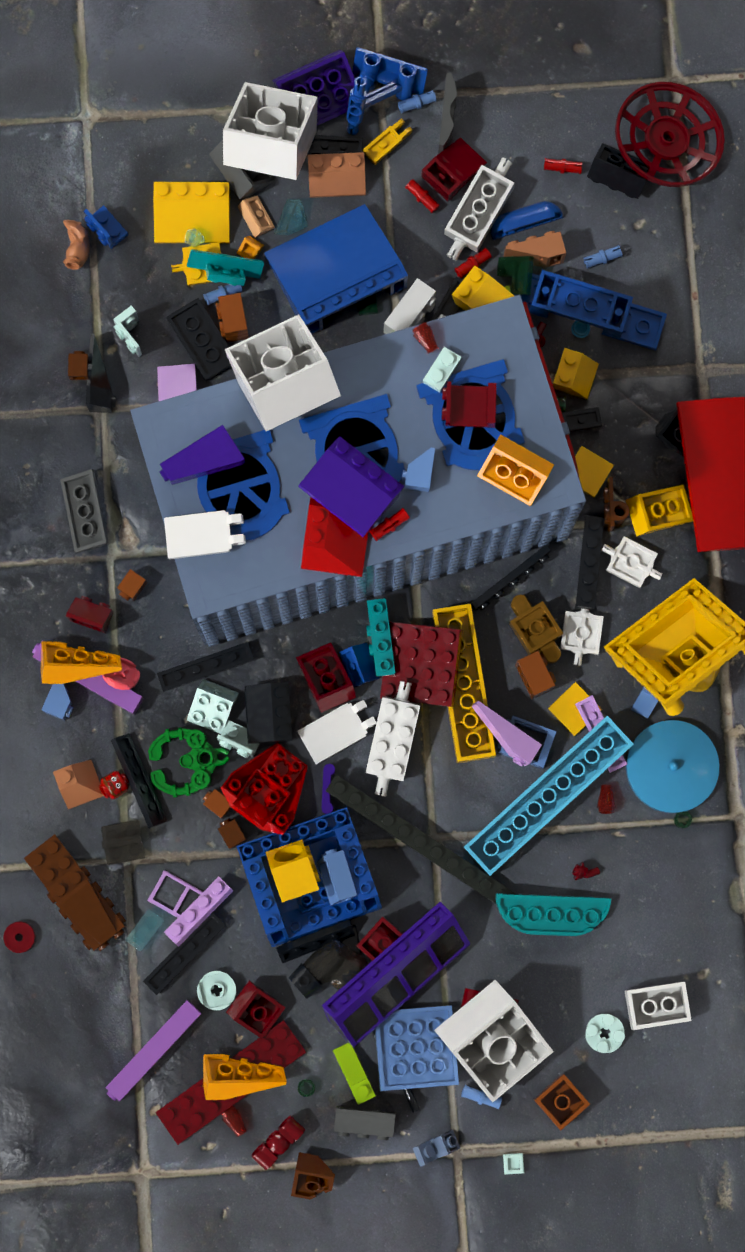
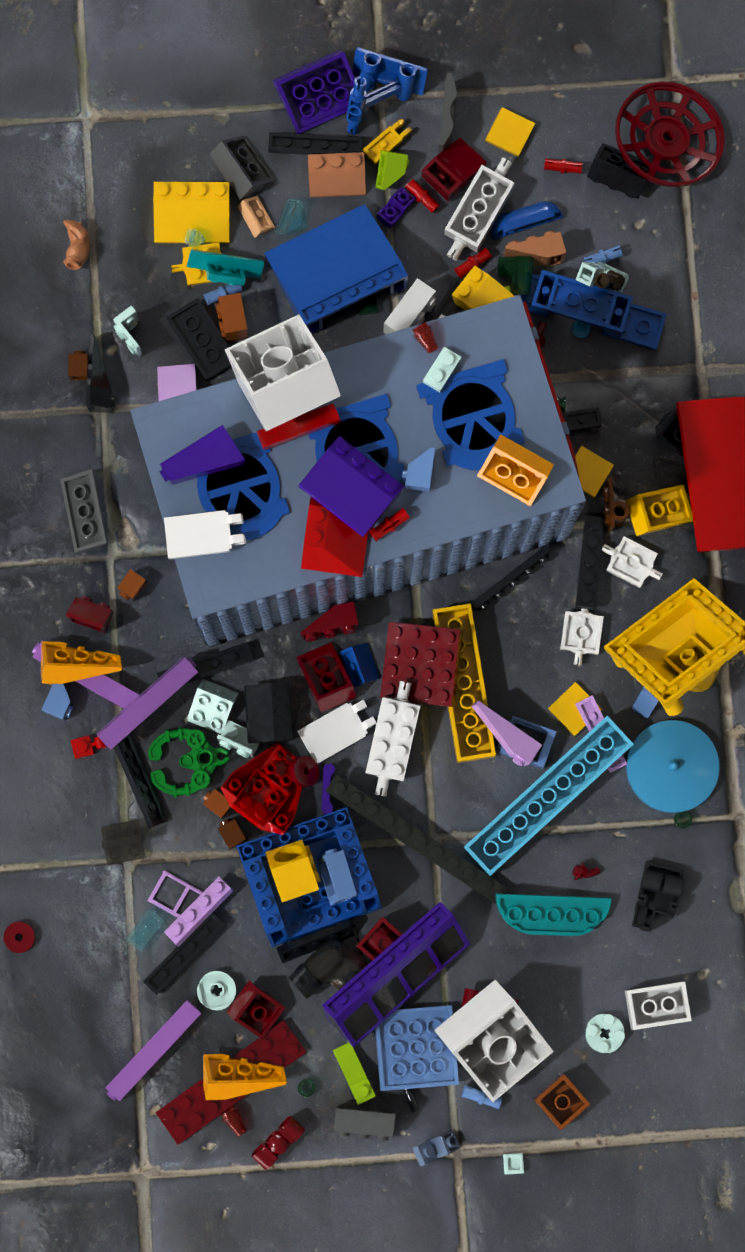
(76, 894): reddish brown wedge -> none
(78, 783): nougat slope -> none
(83, 746): none -> red plate
(106, 227): blue bracket -> none
(114, 785): red head -> none
(123, 679): coral tile -> none
(147, 702): none -> medium lavender brick
(250, 248): light orange slope -> none
(270, 130): white brick -> none
(297, 771): none -> dark red piece
(299, 426): none -> red slope
(311, 1177): reddish brown slope -> none
(336, 620): none -> dark red slope
(381, 638): teal bracket -> none
(390, 168): none -> lime slope
(395, 207): none -> dark purple slope
(417, 101): medium blue pin -> none
(469, 405): dark red panel -> none
(510, 132): none -> yellow tile
(535, 674): dark orange brick -> none
(536, 628): pearl gold brick -> none
(575, 374): yellow slope -> none
(603, 275): none -> hips
(606, 800): clear red cone -> none
(659, 892): none -> black plate

